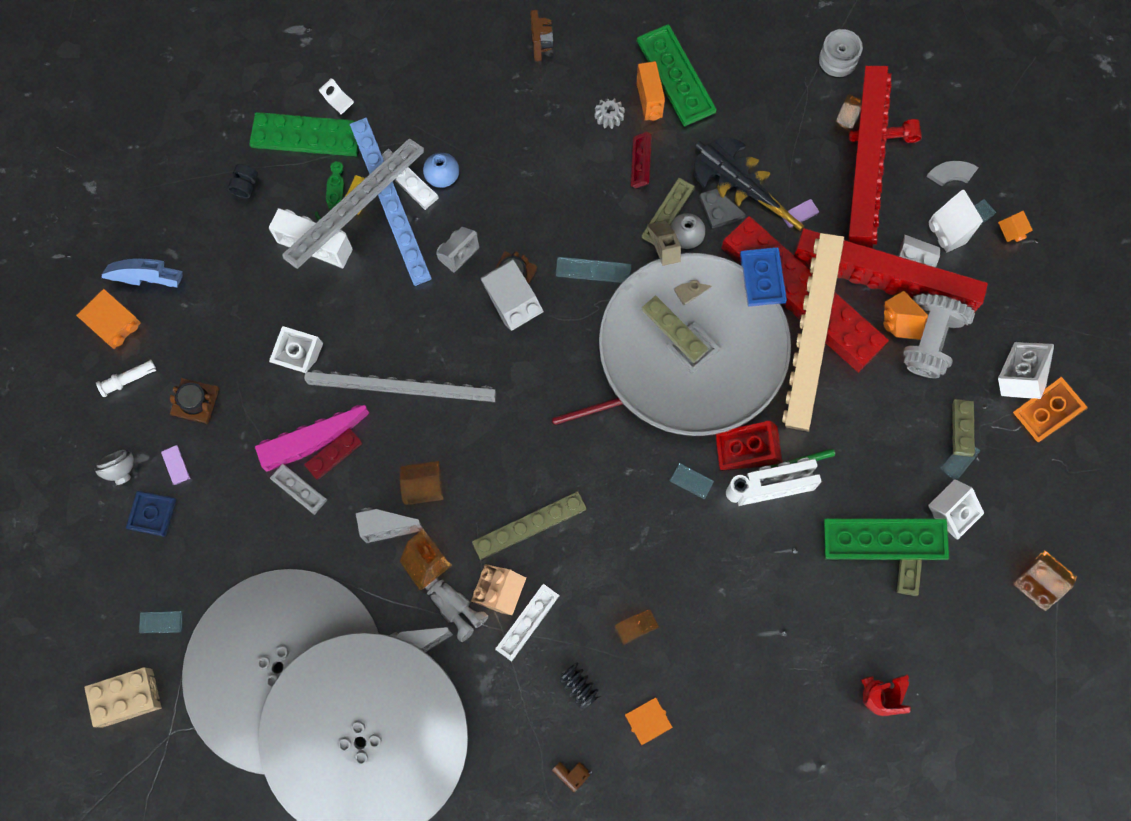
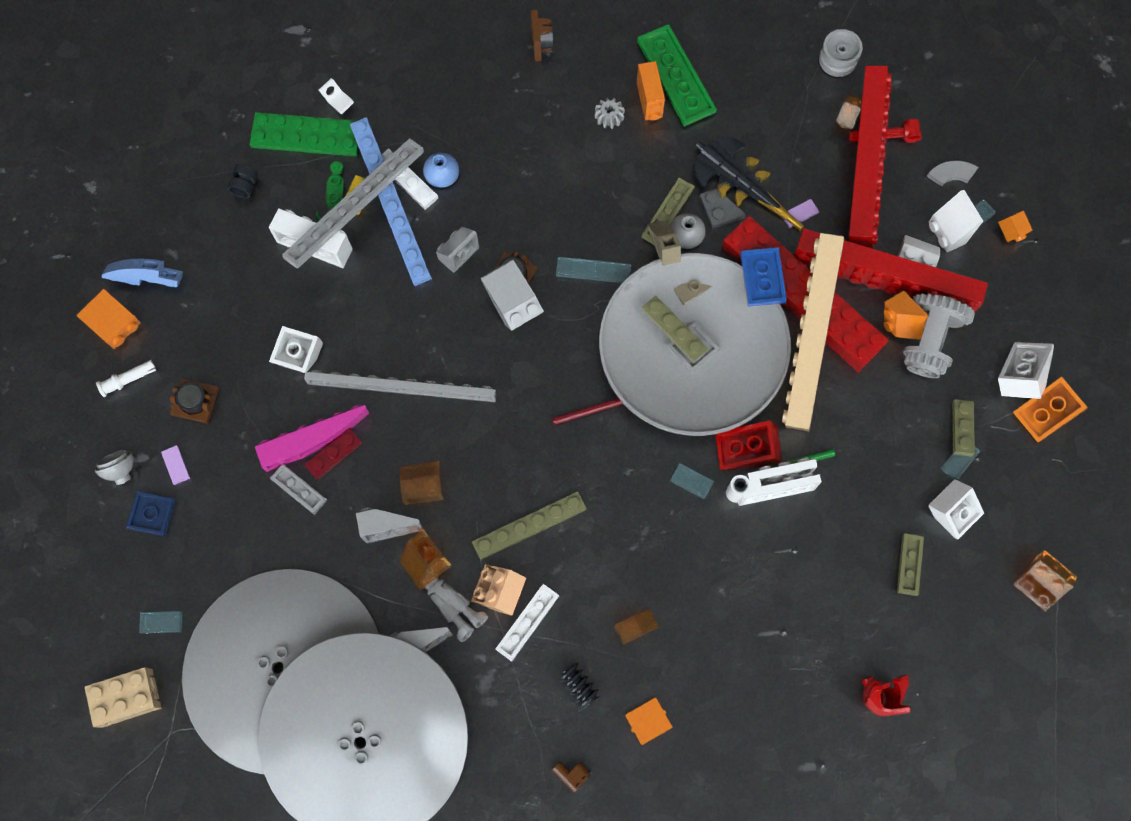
(641, 160): dark red plate -> none
(886, 539): green plate -> none

